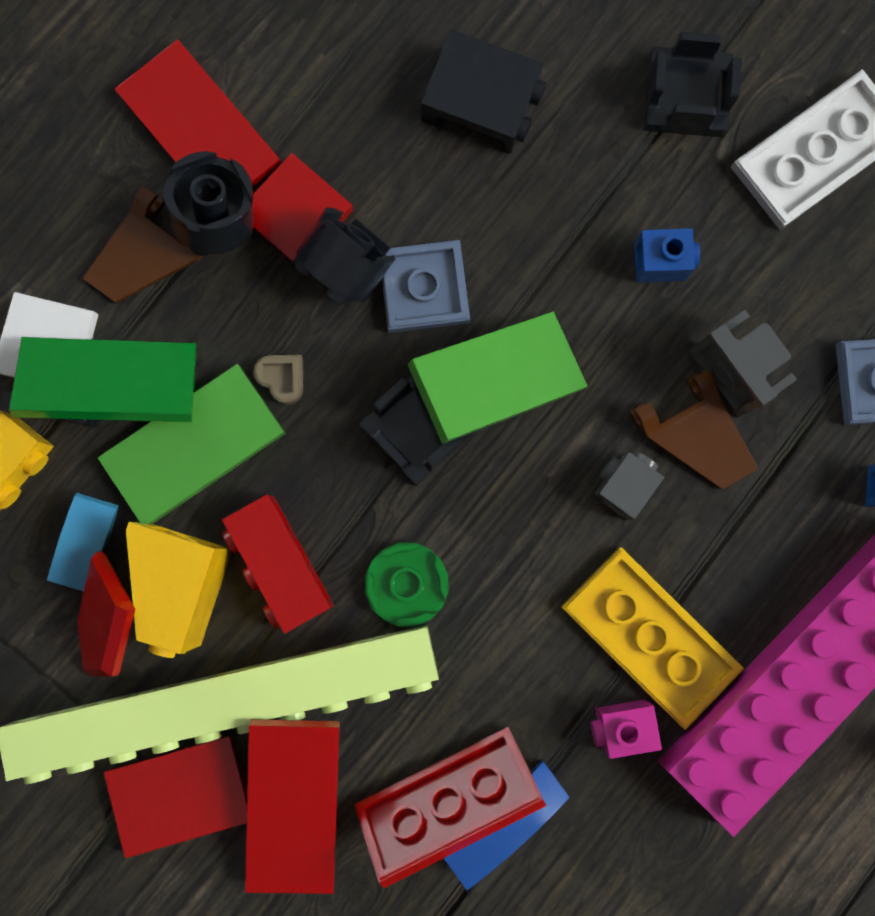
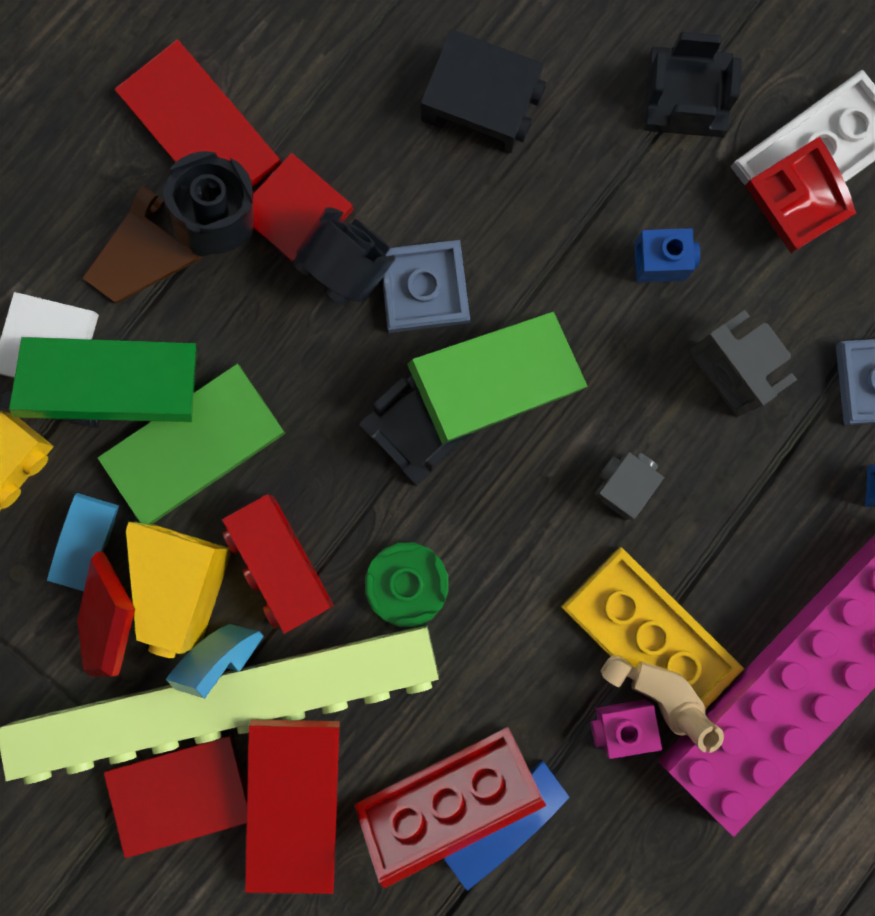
(207, 661): none -> dark azure slope
(282, 376): dark tan tile -> none
(675, 698): none -> tan arm
(700, 434): reddish brown flag -> none
(803, 195): none -> red plate

